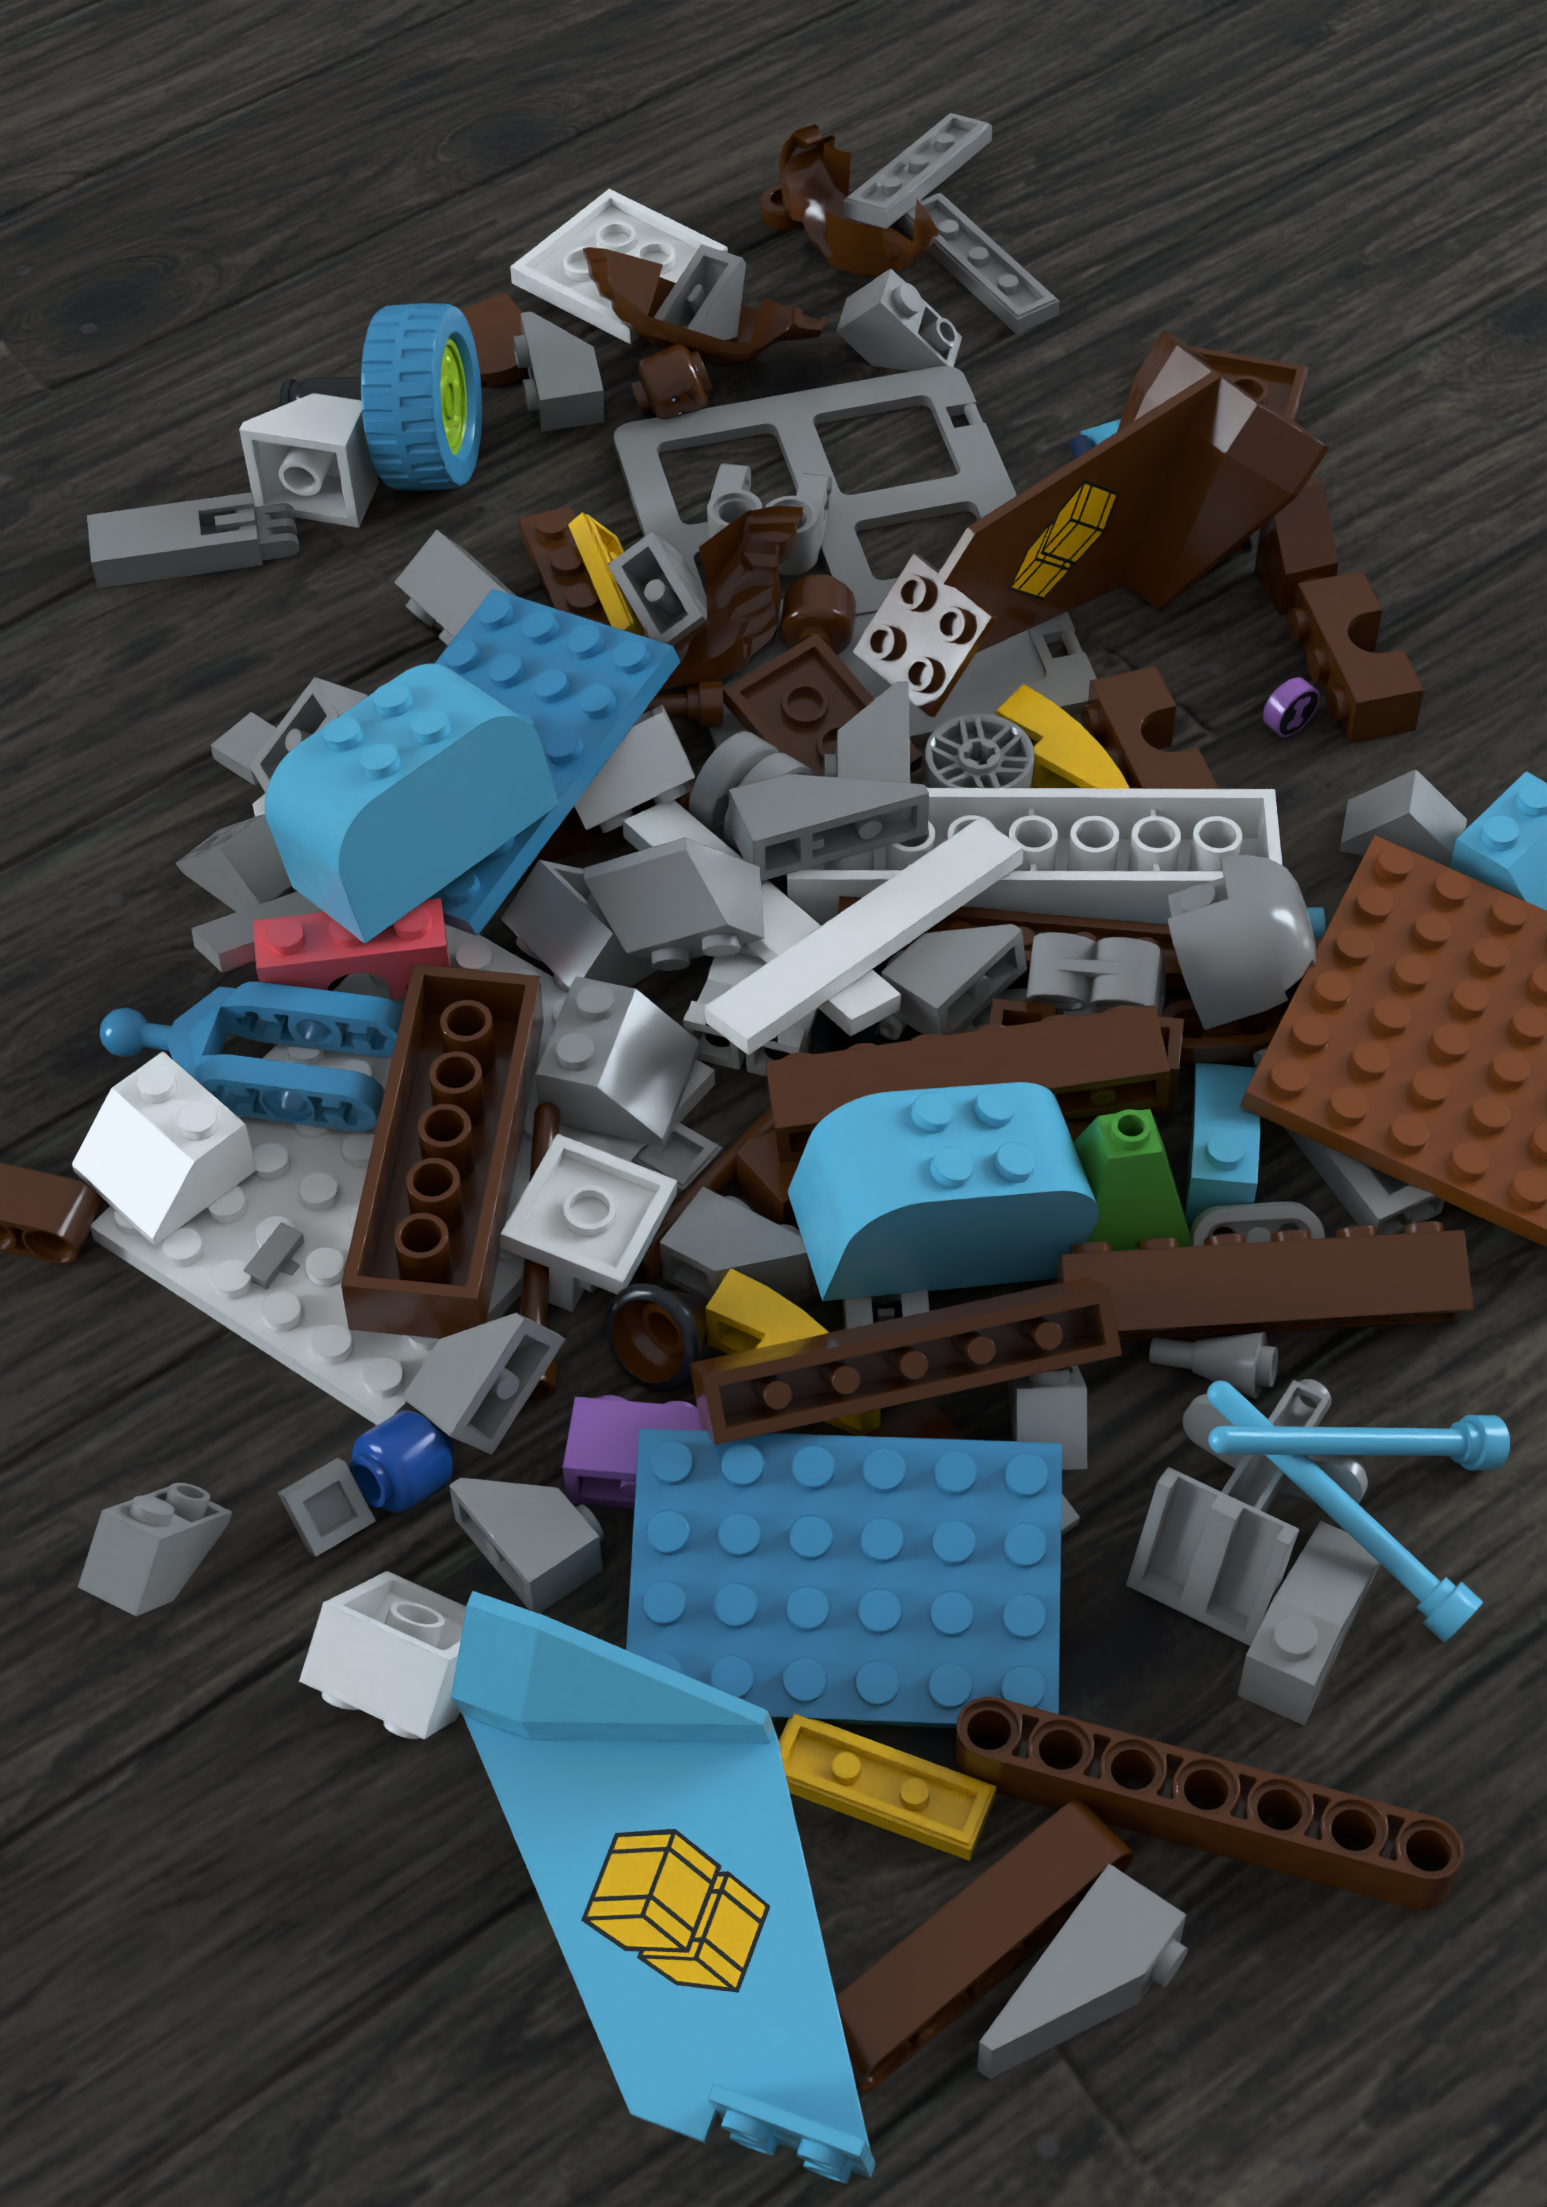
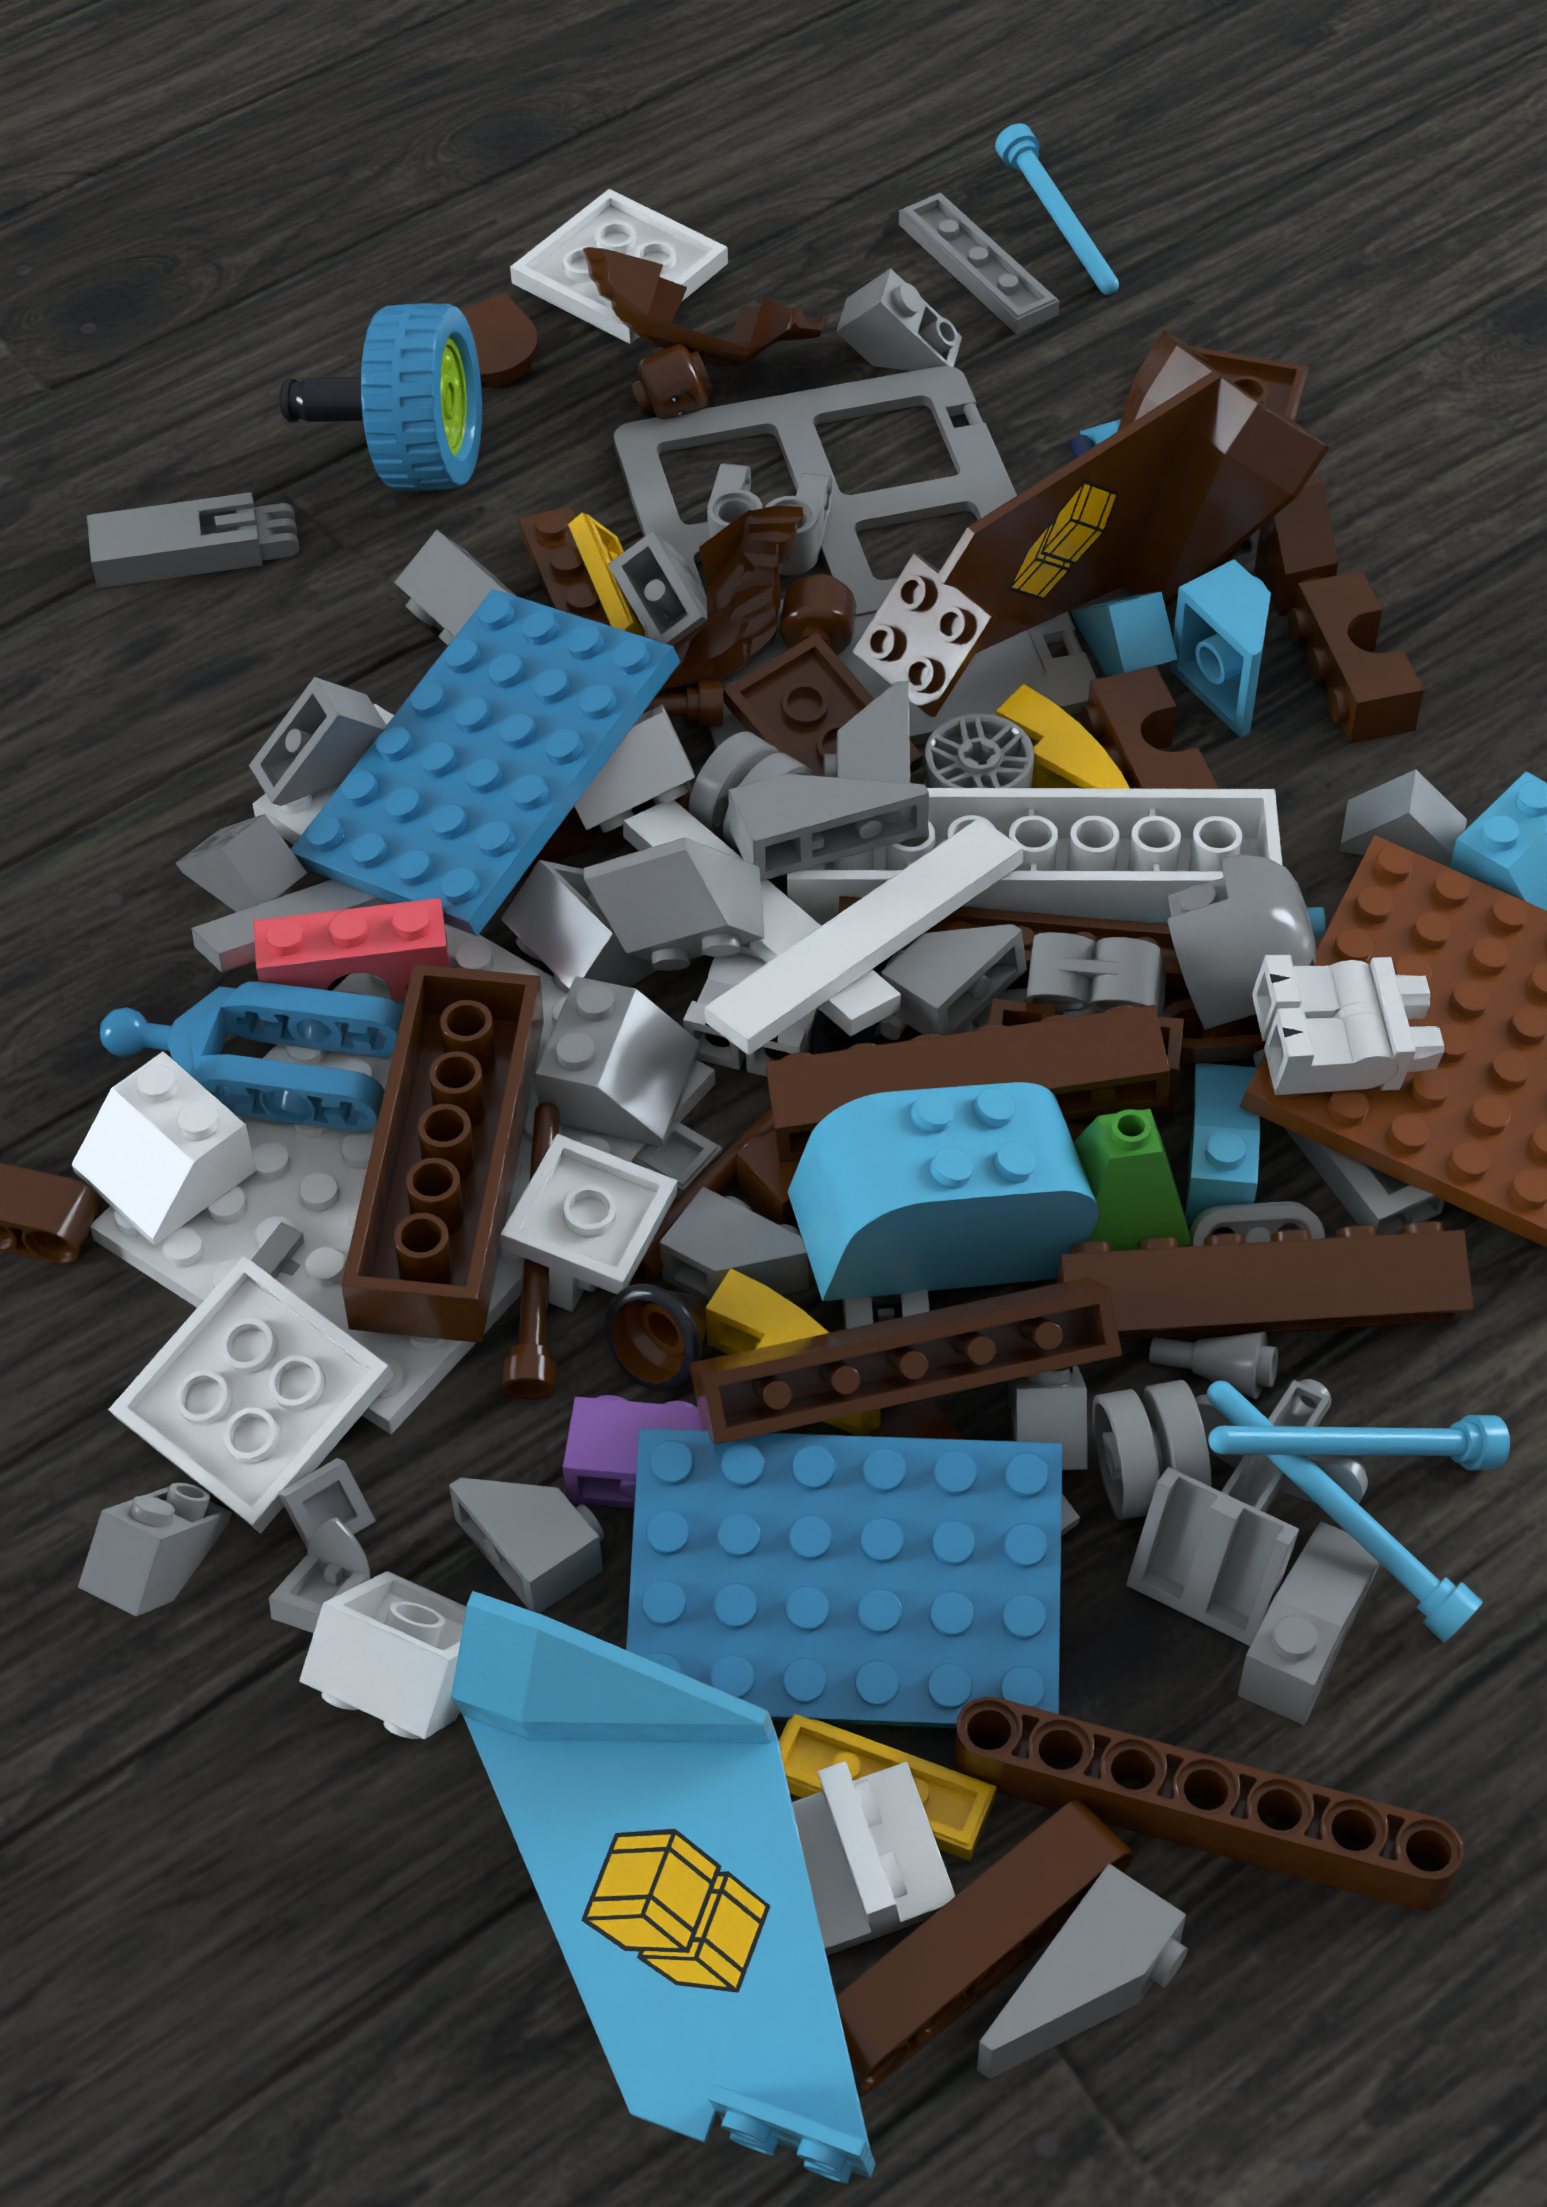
(242, 744): light grey tile -> none
(252, 1392): none -> white plate
(312, 458): white slope -> none
(330, 1568): none -> light grey plate
(402, 1462): blue head -> none
(404, 796): medium azure brick -> none
(483, 1378): light grey slope -> none
(562, 375): light grey slope -> none
(707, 294): light grey slope -> none
(774, 211): reddish brown tile -> none
(821, 174): reddish brown animal -> none
(869, 1855): none -> white bracket
(917, 170): light grey tile -> none
(1020, 151): none -> medium azure piece
(1127, 633): none -> medium azure slope
(1143, 1439): none -> light grey wheel
(1222, 641): none -> medium azure slope
(1291, 707): medium lavender tile -> none
(1342, 1025): none -> white hips

